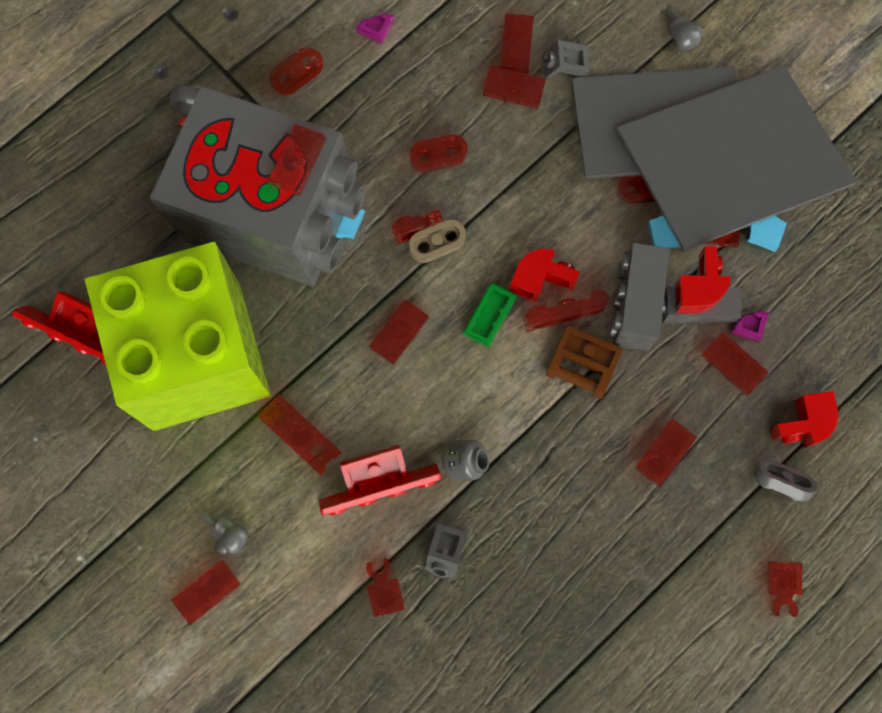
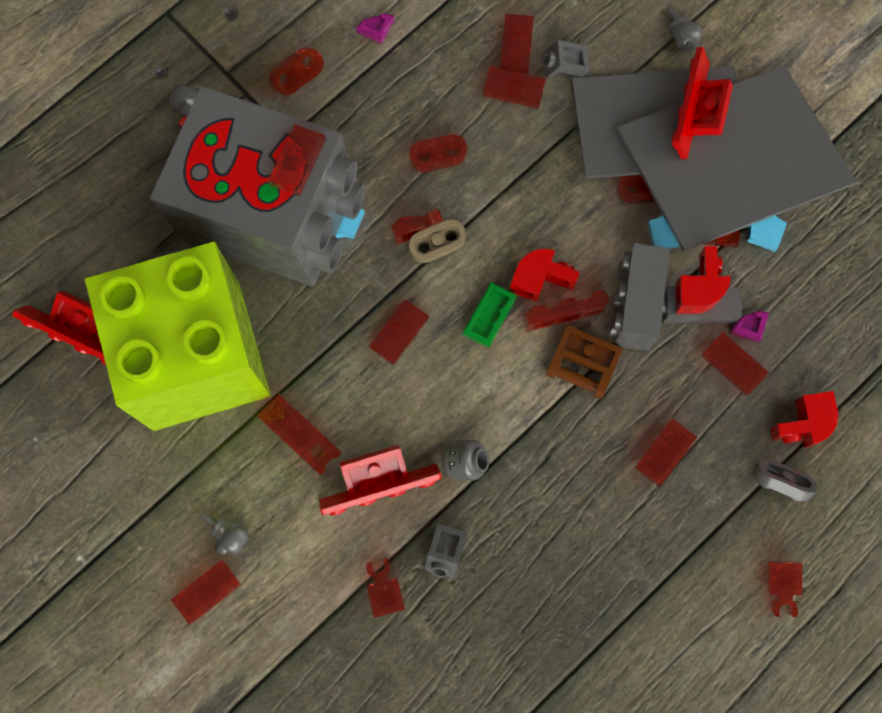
(703, 105): none -> red bracket

